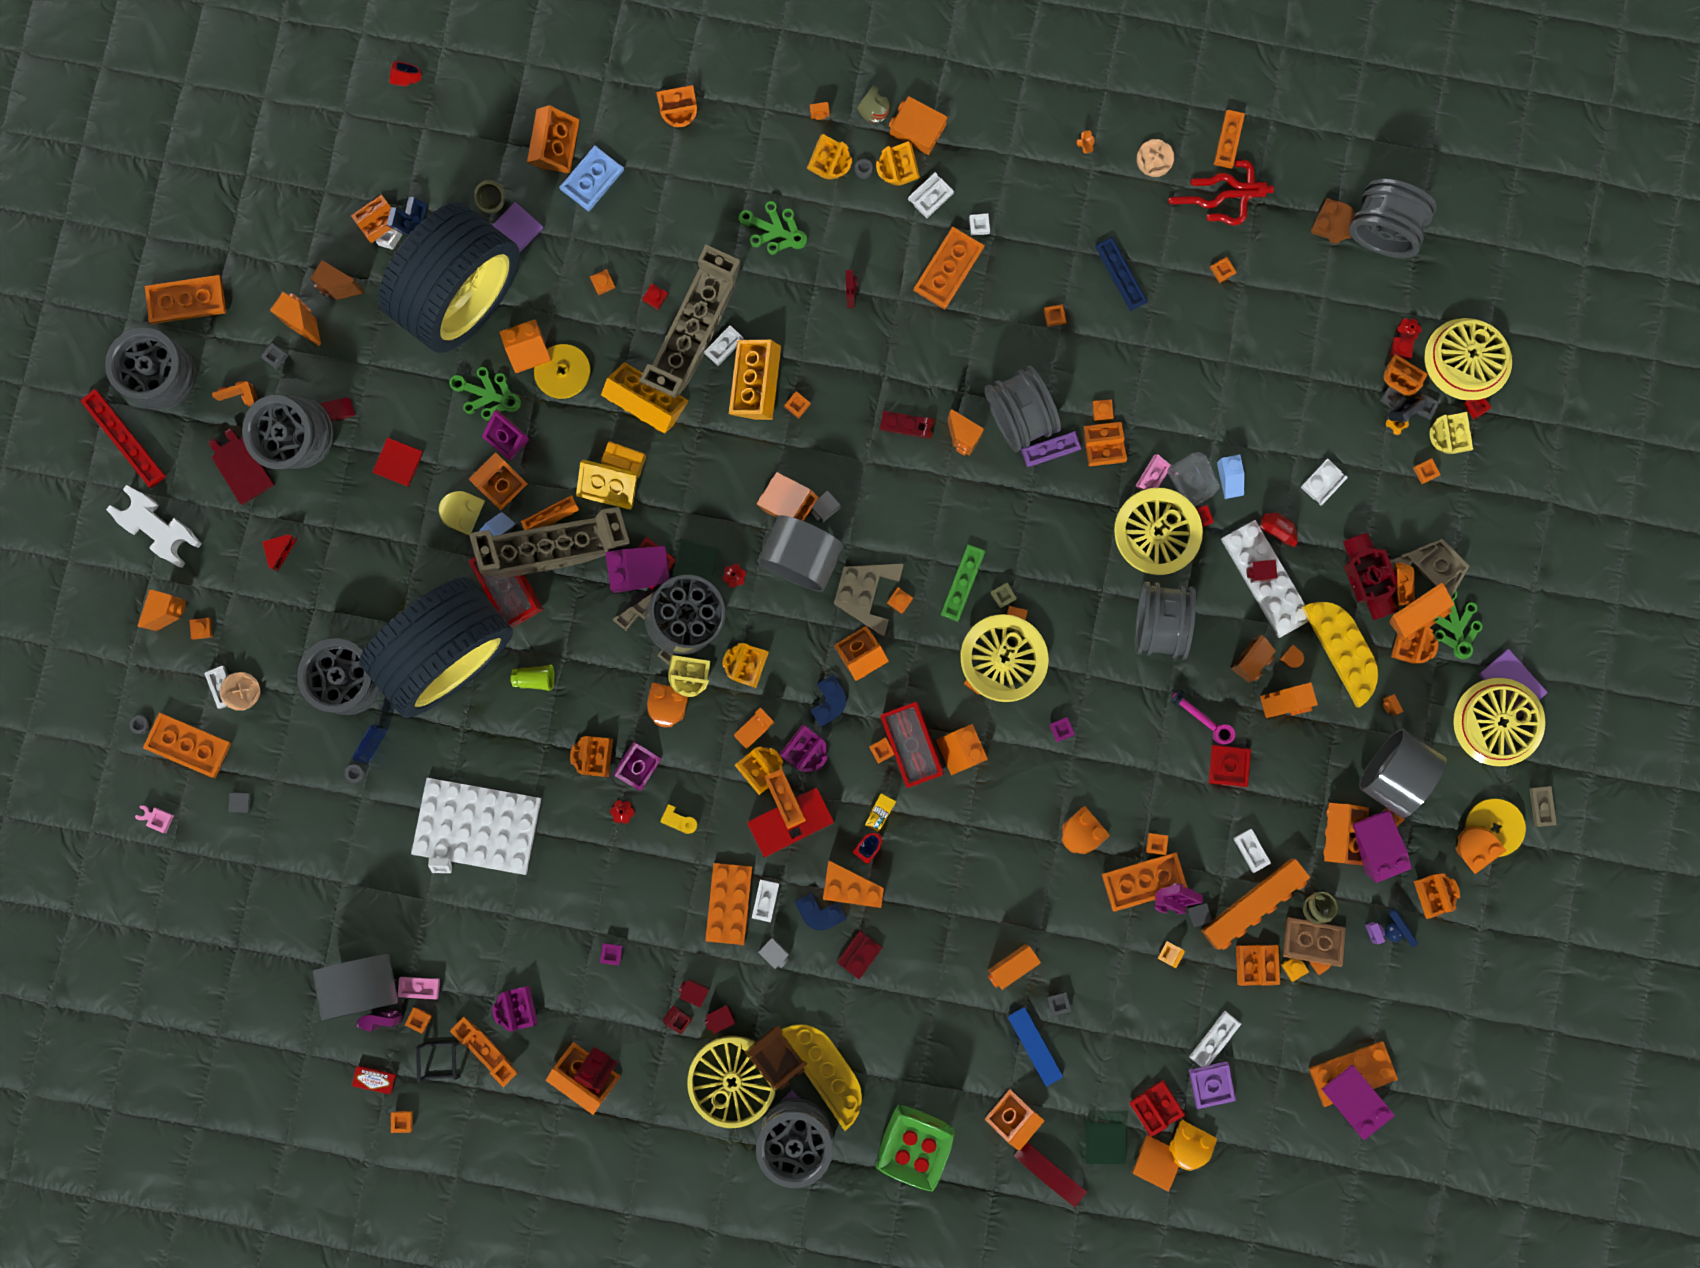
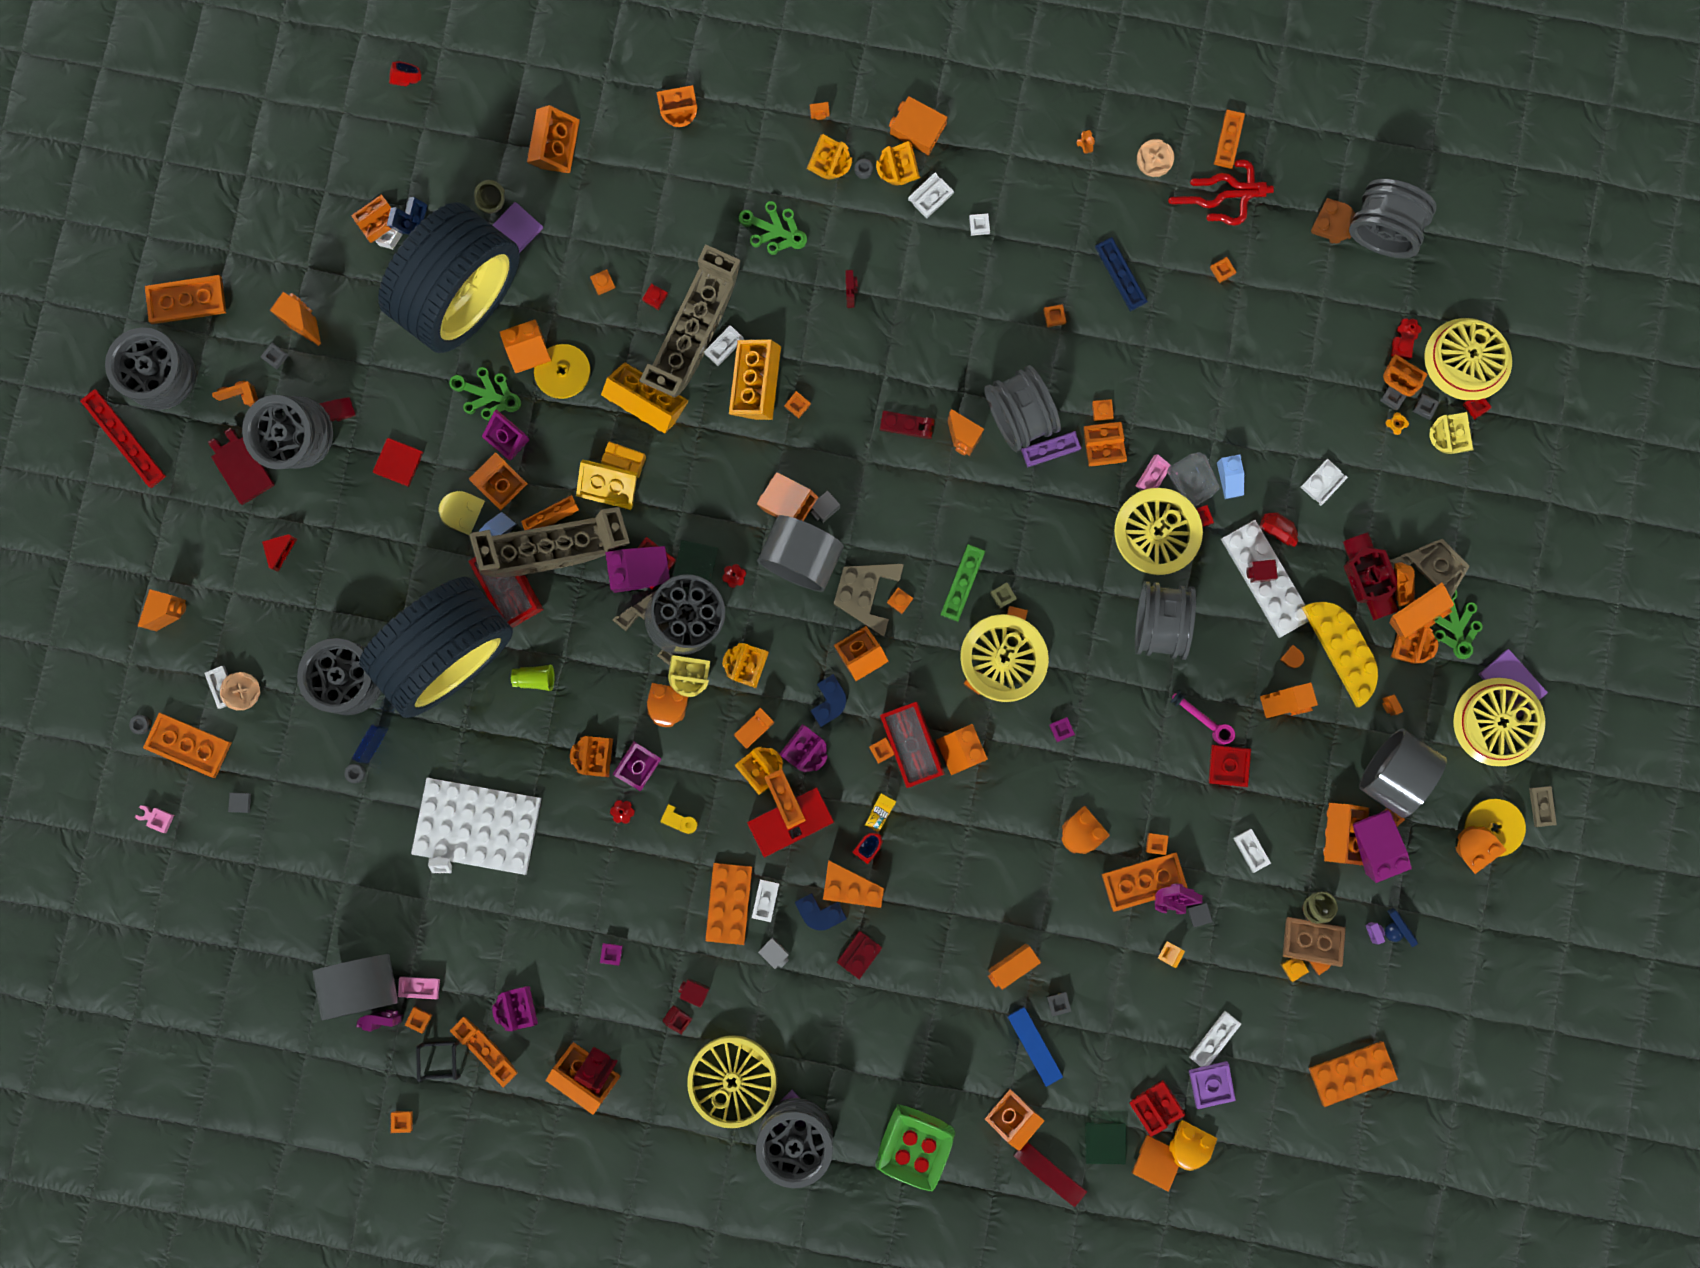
(142, 516): white piece -> none
(201, 628): orange plate -> none
(334, 283): dark orange slope -> none
(373, 1080): tile -> none
(591, 178): light blue tile -> none
(720, 1019): dark red brick -> none
(775, 1059): reddish brown panel -> none
(827, 1071): yellow plate -> none
(874, 107): olive helmet -> none
(948, 268): orange plate -> none
(1253, 659): dark orange slope -> none
(1255, 904): orange brick -> none
(1257, 965): orange slope -> none
(1358, 1102): magenta slope -> none
(1408, 409): black plate -> none
(1426, 471): orange plate -> none
(1437, 894): orange slope -> none

